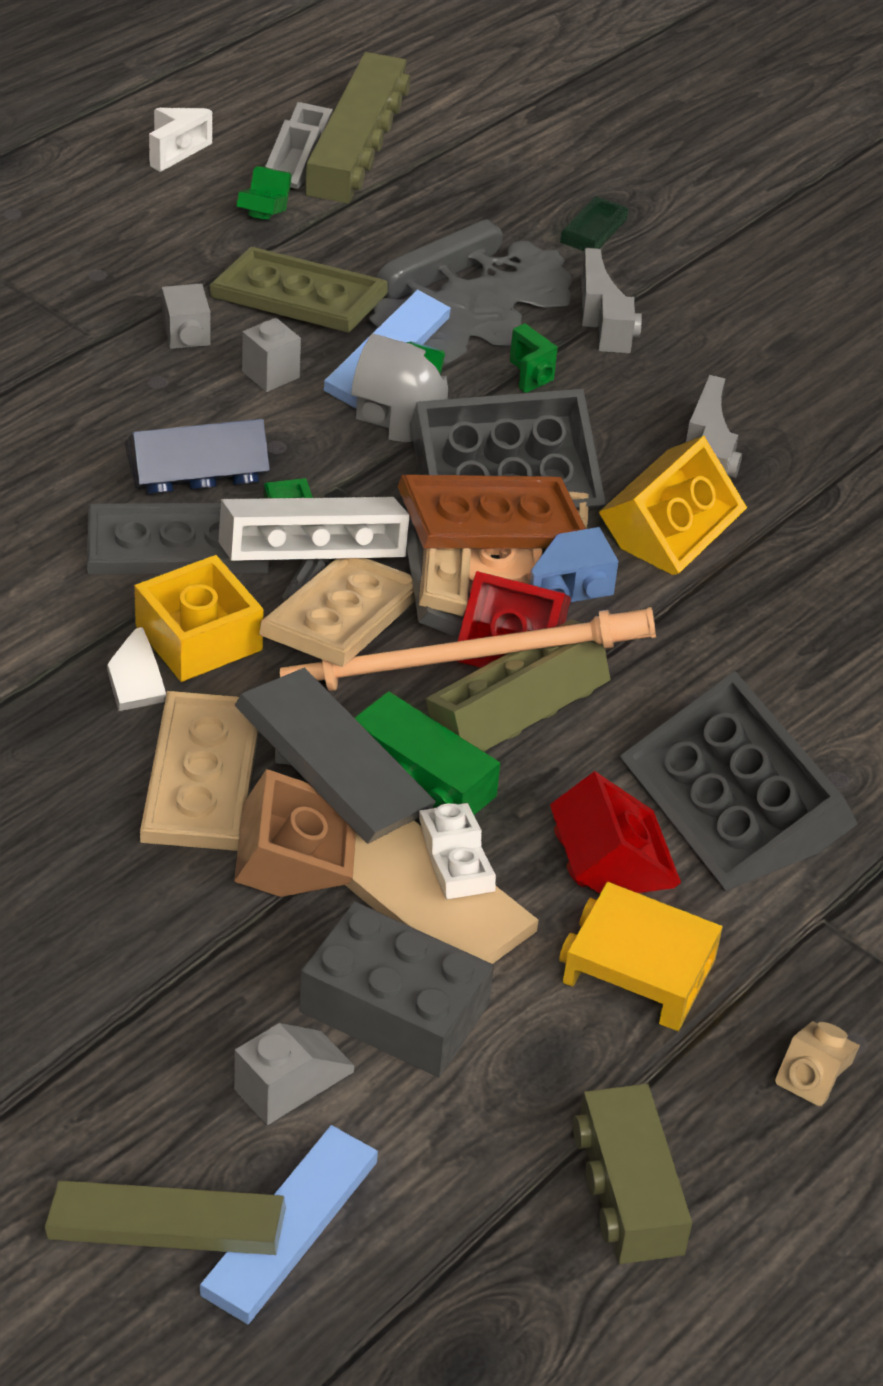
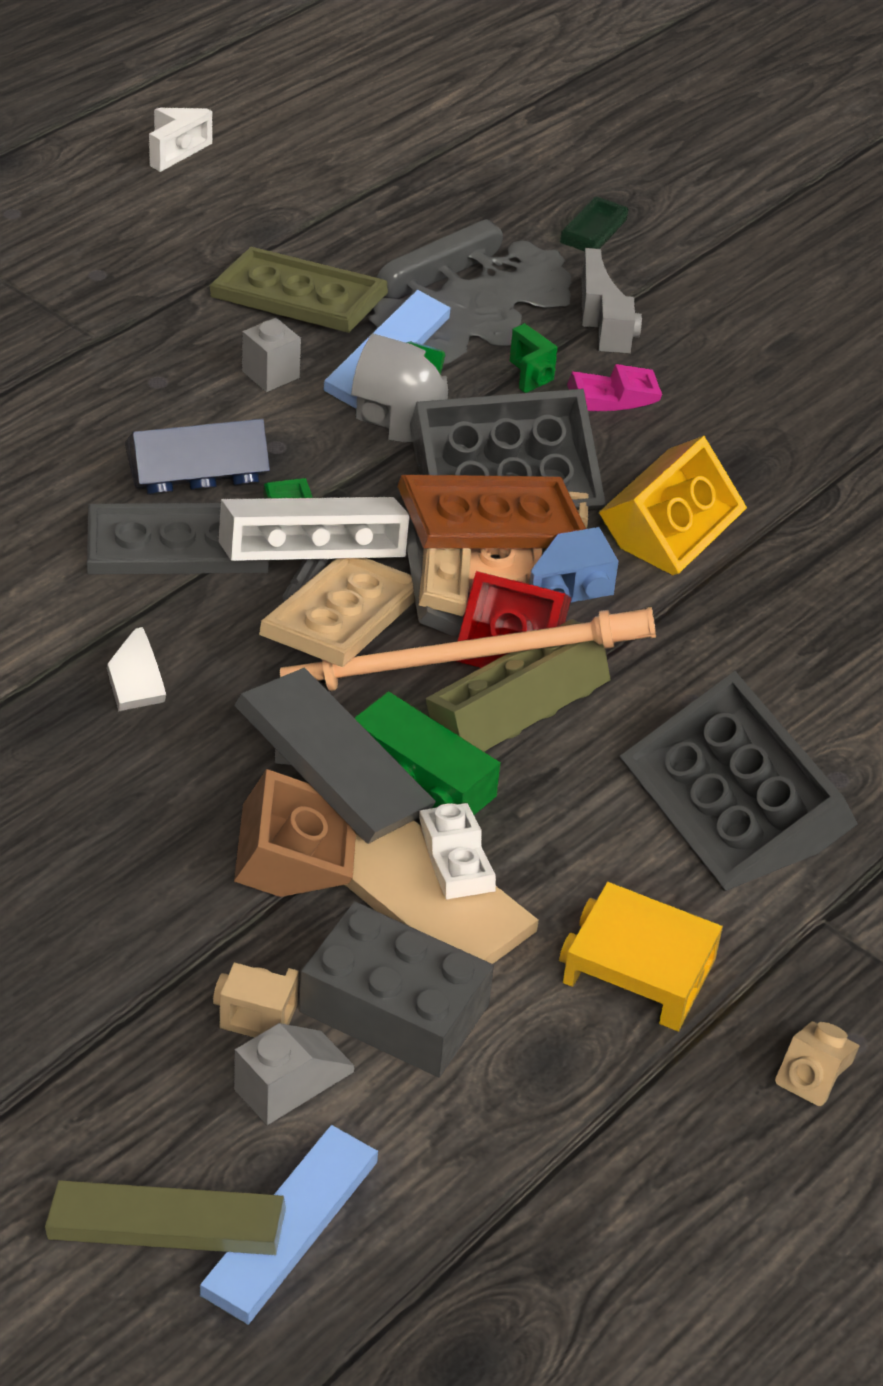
(186, 316): light grey brick -> none
(198, 617): yellow brick -> none
(199, 773): tan tile -> none
(255, 999): none -> tan brick
(267, 193): green bracket -> none
(298, 141): light grey slope -> none
(357, 128): olive brick -> none
(612, 838): red slope -> none
(624, 389): none -> dark pink slope
(632, 1174): olive brick -> none
(709, 422): light grey slope -> none

